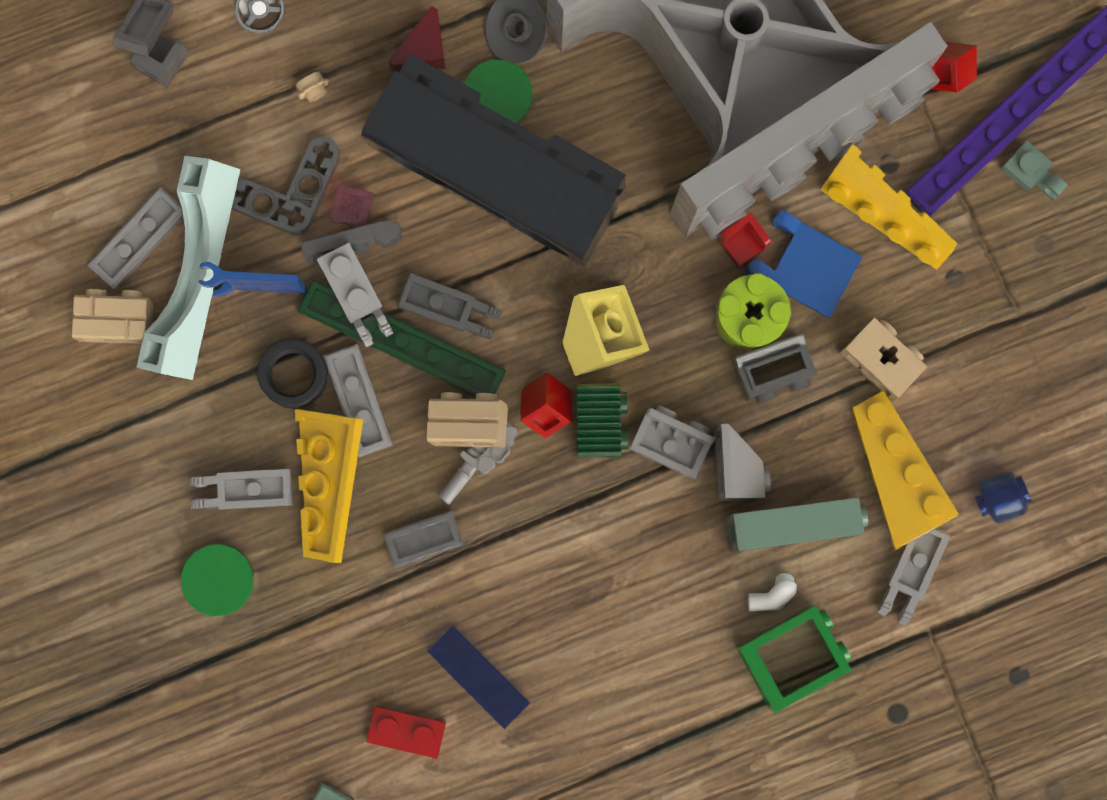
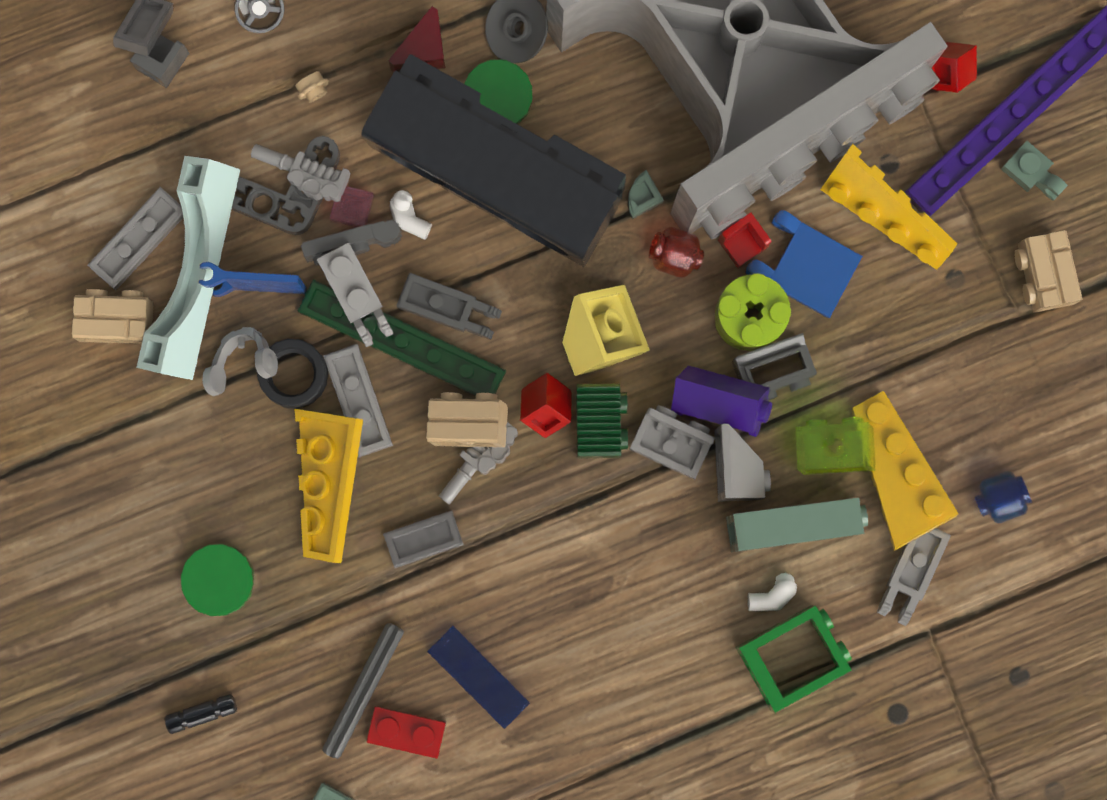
(200, 714): none -> black axle
(246, 489): light grey hinge -> none
(265, 359): none -> light grey piece
(307, 175): none -> light grey piece
(363, 690): none -> dark grey axle
(404, 214): none -> white arm
(643, 195): none -> sand green tile
(676, 252): none -> clear red head
(721, 399): none -> dark purple brick
(854, 455): none -> clear neon green brick
(866, 351): tan brick -> none
(1048, 271): none -> tan brick

